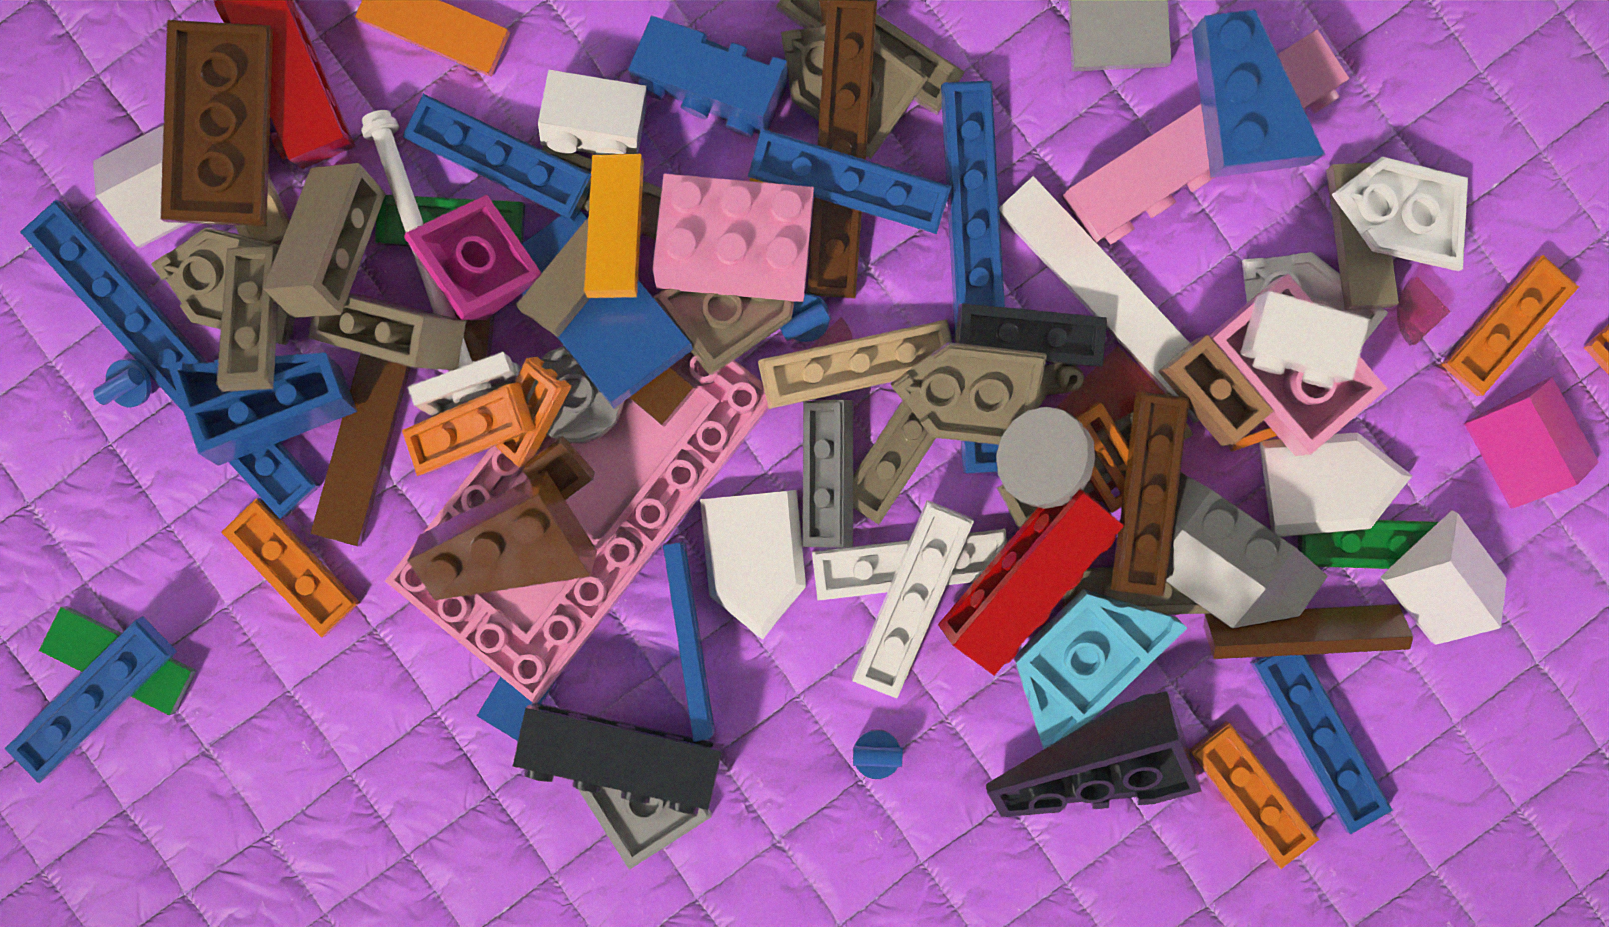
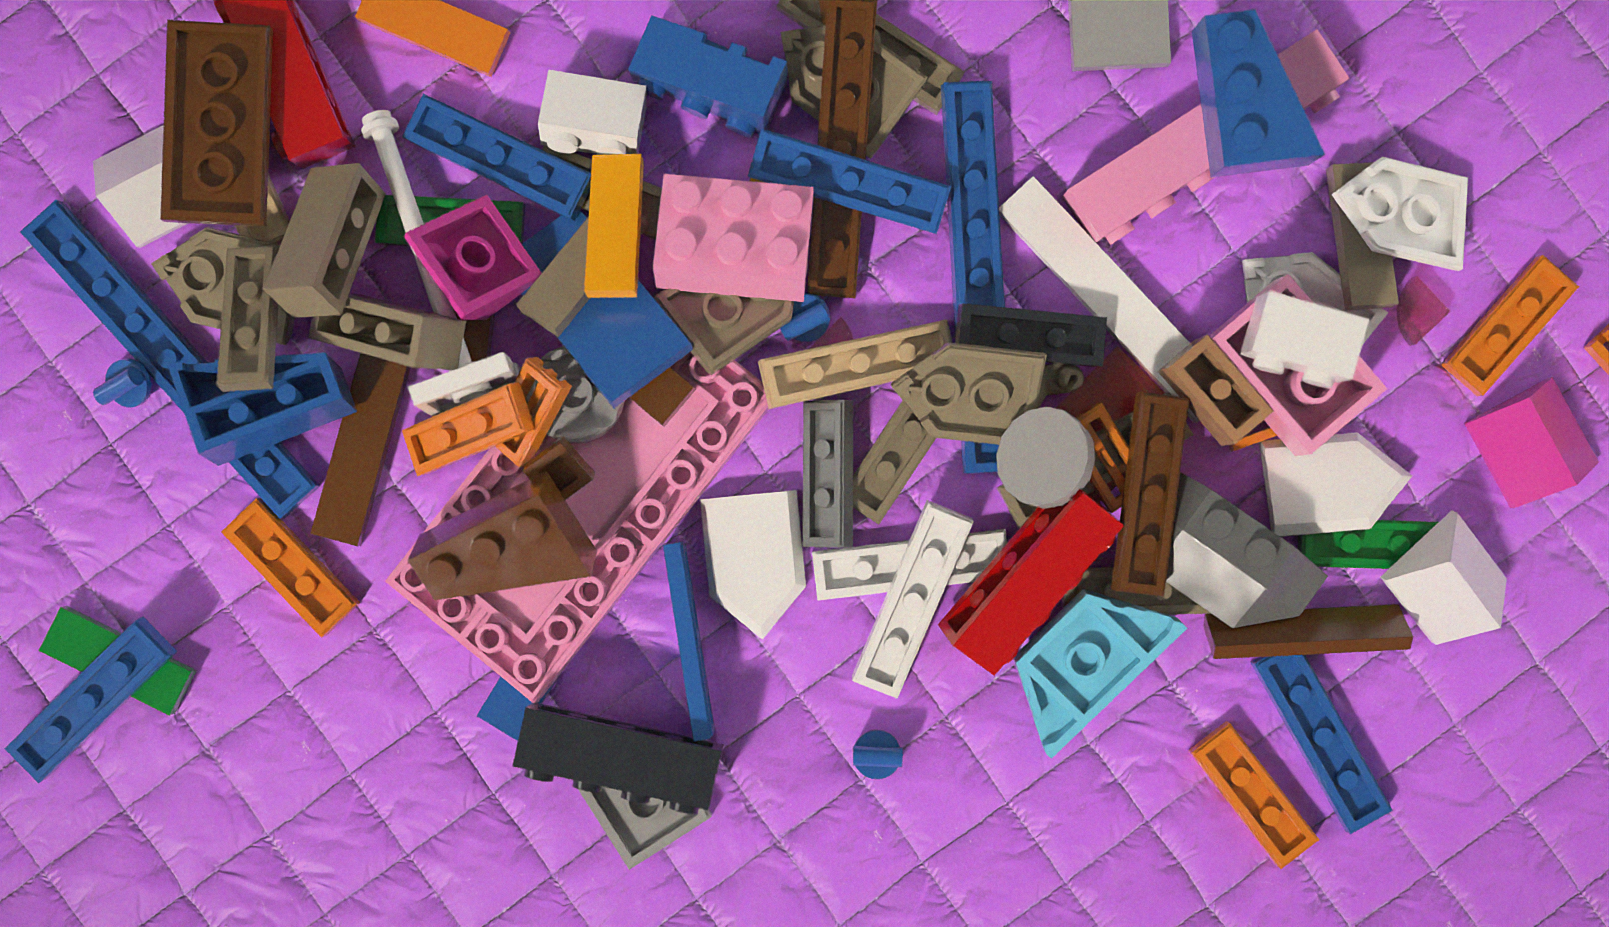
(1119, 755): black wedge -> none

